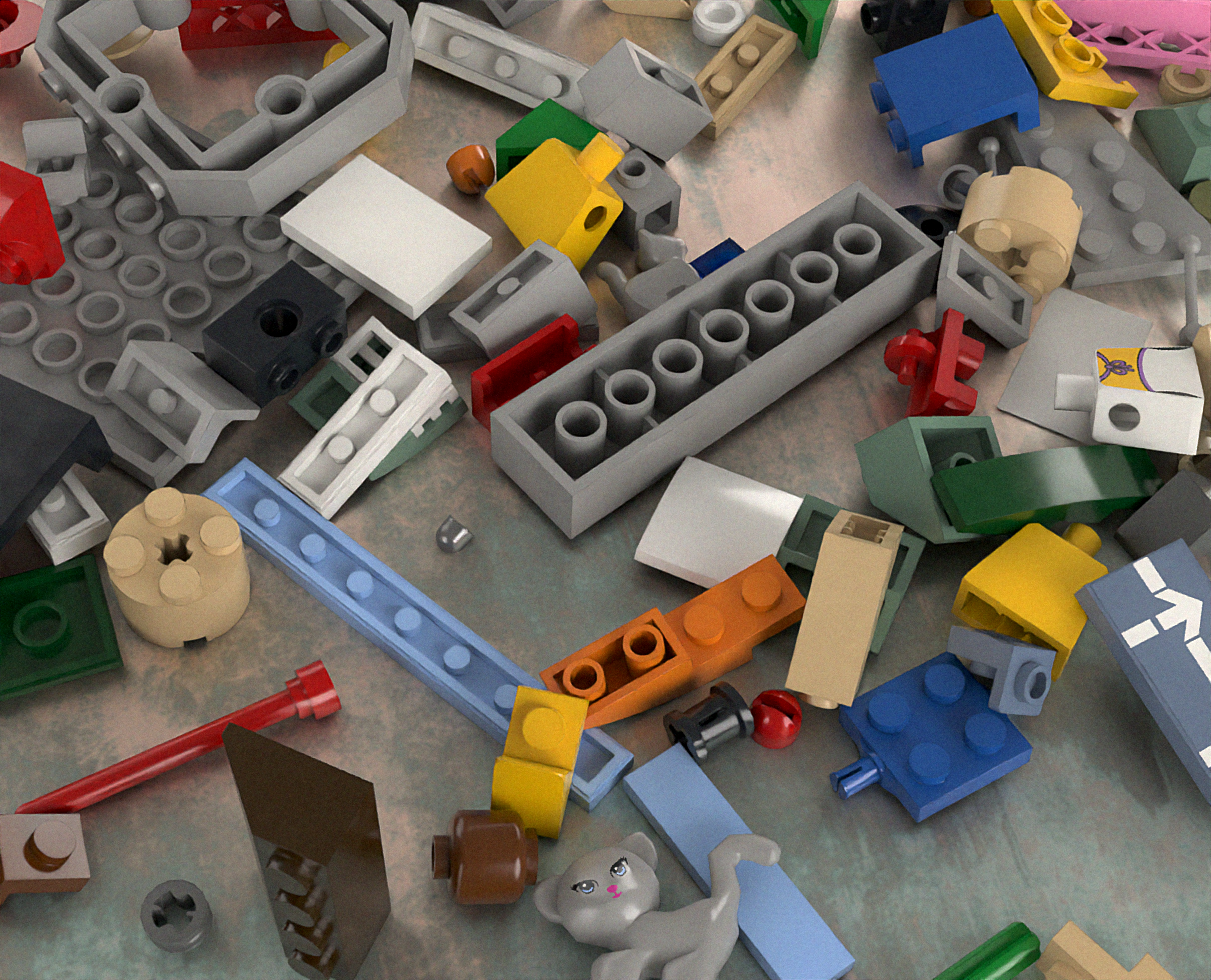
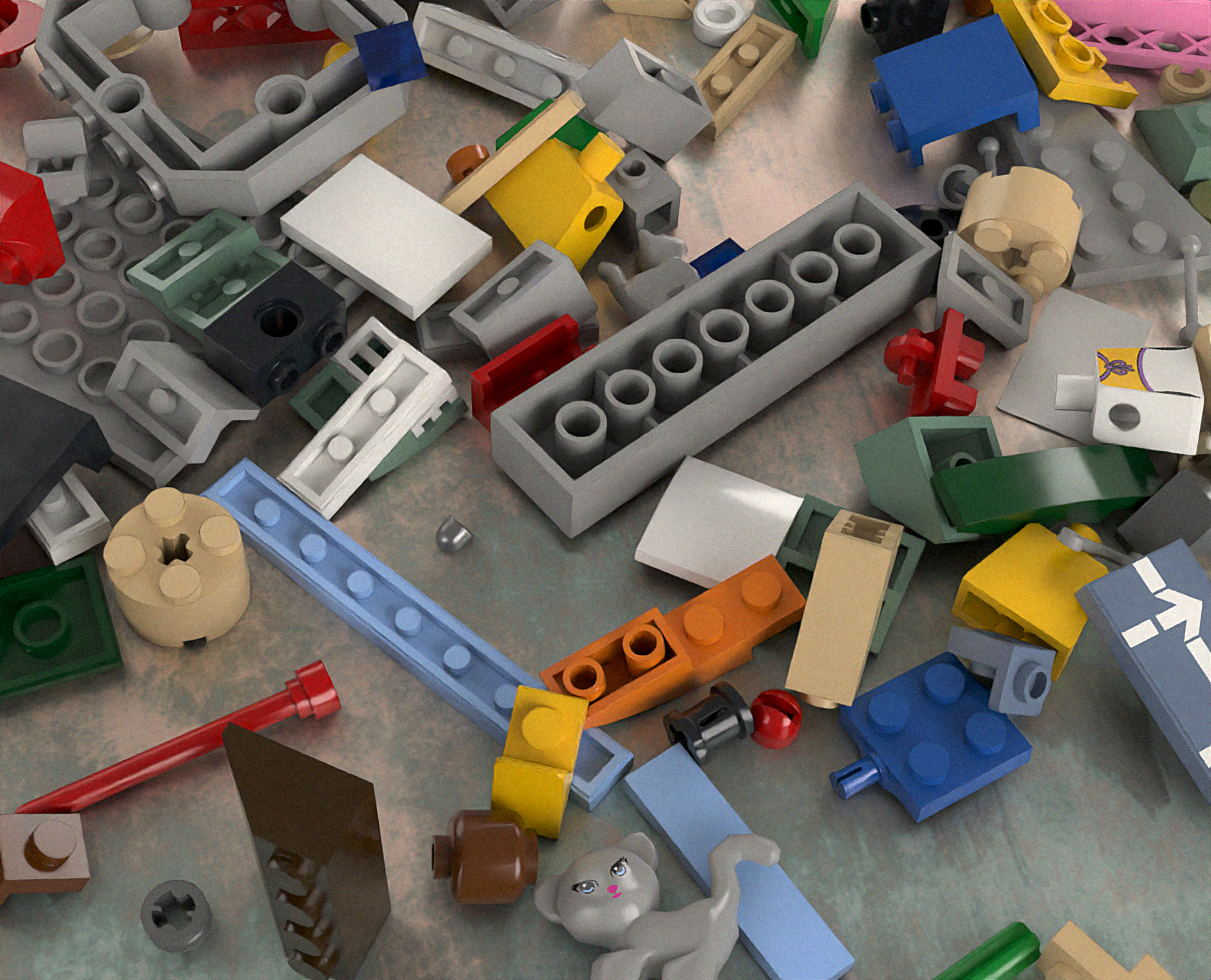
(205, 270): none -> sand green slope
(390, 55): none -> clear blue tile
(513, 152): none -> tan tile
(1077, 543): none -> light grey hinge

